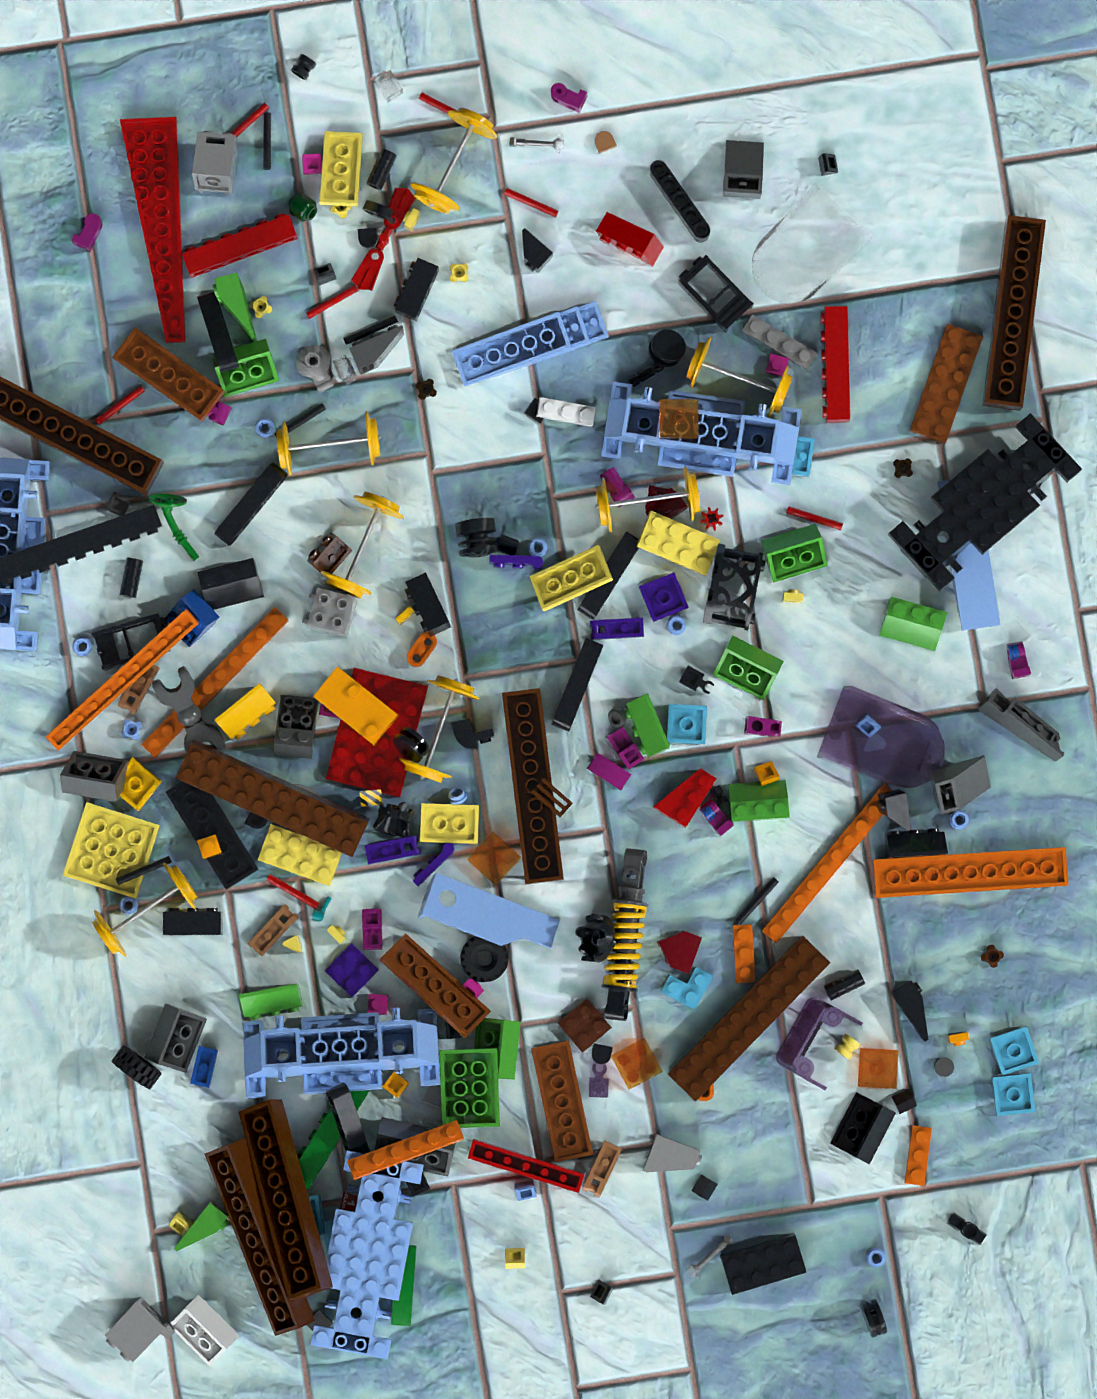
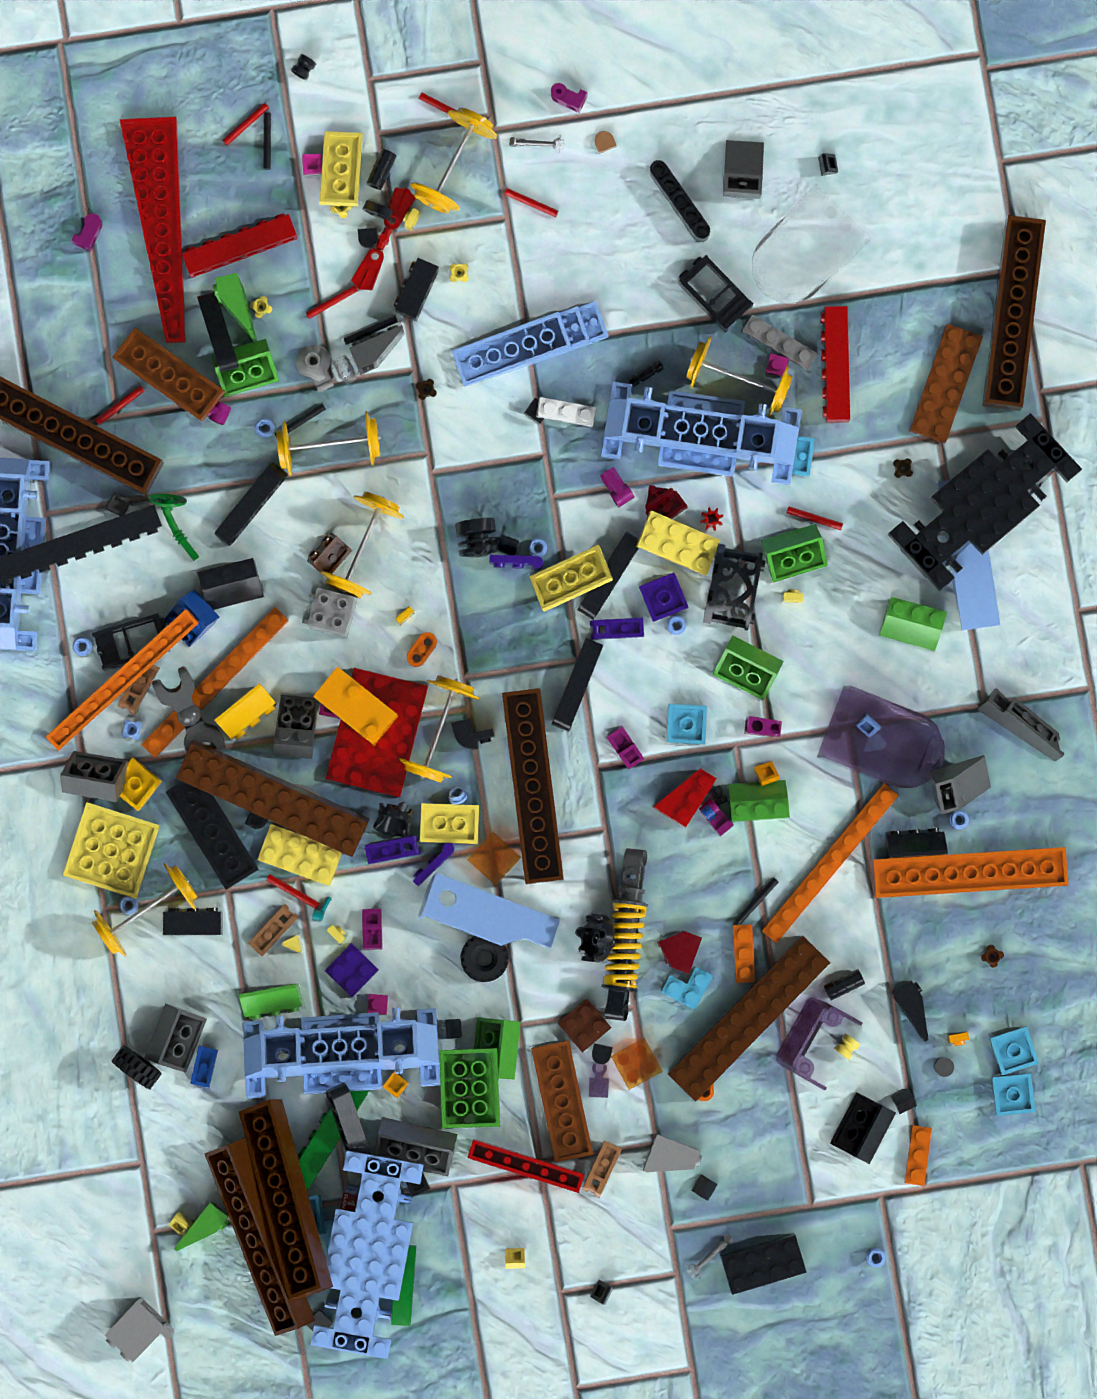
(131, 577): black axle -> none
(143, 870): black piece -> none
(204, 1330): white slope -> none
(209, 846): light orange plate -> none
(215, 162): light grey container -> none
(302, 207): dark green head -> none
(324, 274): black slope -> none
(370, 797): sticker -> none
(388, 85): clear brick -> none
(405, 1150): orange plate -> none
(411, 744): black head -> none
(427, 605): black brick -> none
(435, 985): dark orange plate -> none
(474, 987): dark pink plate -> none
(525, 1190): medium blue slope -> none
(535, 252): black slope -> none
(539, 787): reddish brown tile -> none
(608, 771): magenta slope -> none
(617, 717): dark grey tile -> none
(629, 238): red wedge -> none
(647, 726): bright green slope -> none
(667, 348): black head -> none
(678, 418): clear orange plate -> none
(691, 492): yellow axle -> none
(693, 679): black plate -> none
(874, 1318): black head -> none
(878, 1068): clear orange plate -> none
(895, 807): slope -> none
(967, 1229): black bar -> none
(1017, 660): magenta leg -> none

